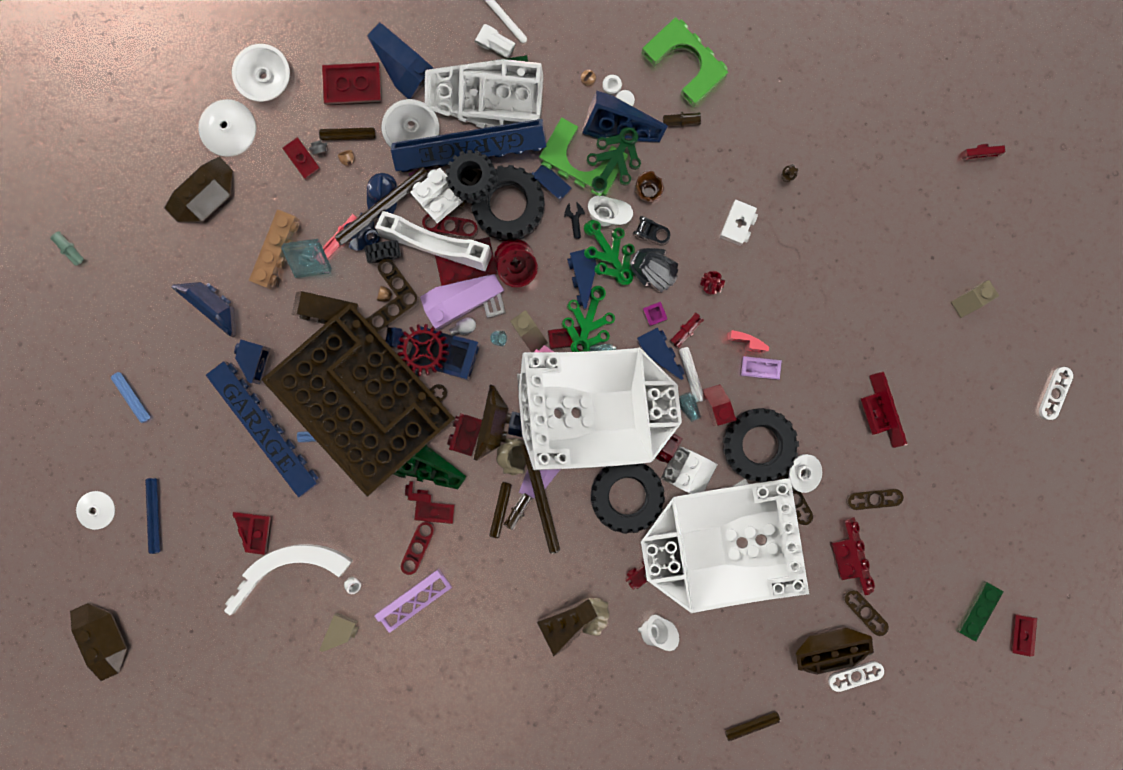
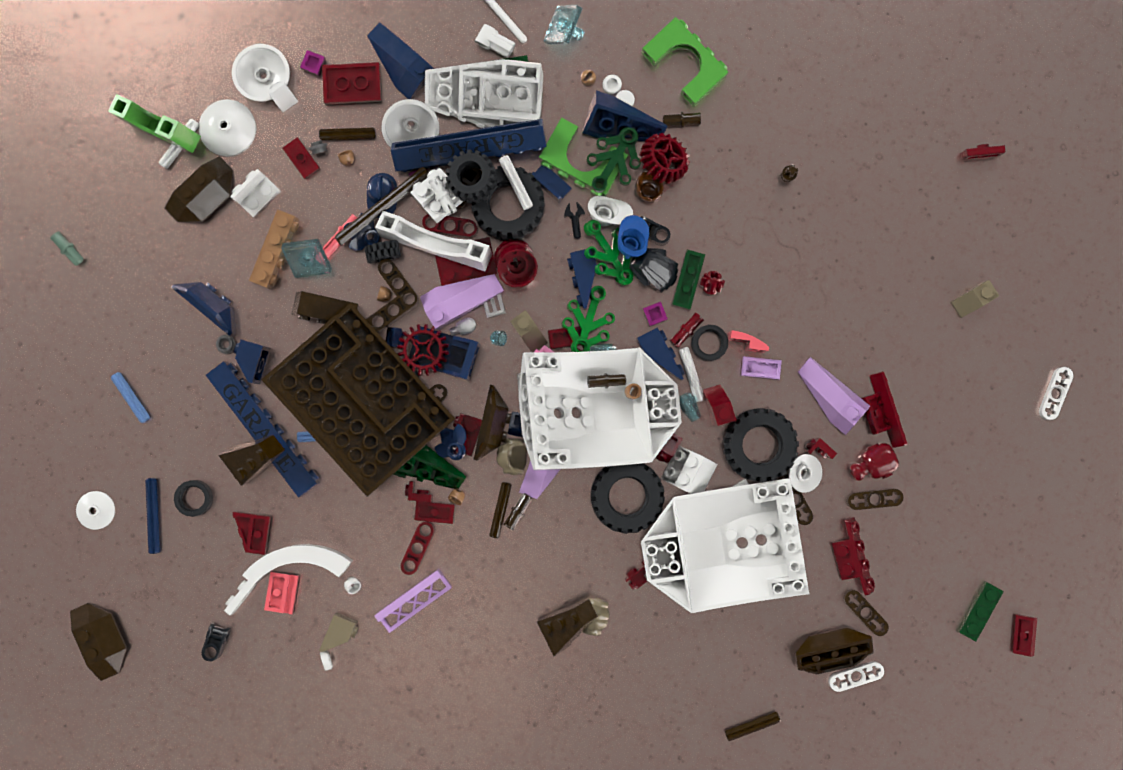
(162, 128): none -> bright green arch
(173, 151): none -> white axle
(178, 495): none -> black tyre
(216, 638): none -> black piece
(219, 344): none -> flat silver plate
(251, 458): none -> dark brown wedge
(255, 193): none -> white bracket
(281, 592): none -> coral plate
(282, 95): none -> white slope
(312, 62): none -> magenta plate
(326, 660): none -> white tile
(442, 195): none -> white pin
(450, 441): none -> dark blue plate
(456, 497): none -> medium nougat hinge
(515, 182): none -> white axle
(542, 504): dark brown axle -> none
(564, 25): none -> clear light blue tile
(606, 380): none -> dark brown axle
(633, 236): none -> blue piece
(636, 392): none -> medium nougat hinge
(659, 161): none -> dark red gear
(659, 633): white piece -> none
(688, 279): none -> dark green plate
(709, 328): none -> black tyre
(730, 230): white brick -> none
(823, 449): none -> dark red bracket
(836, 400): none -> lavender wedge
(876, 462): none -> dark red piece

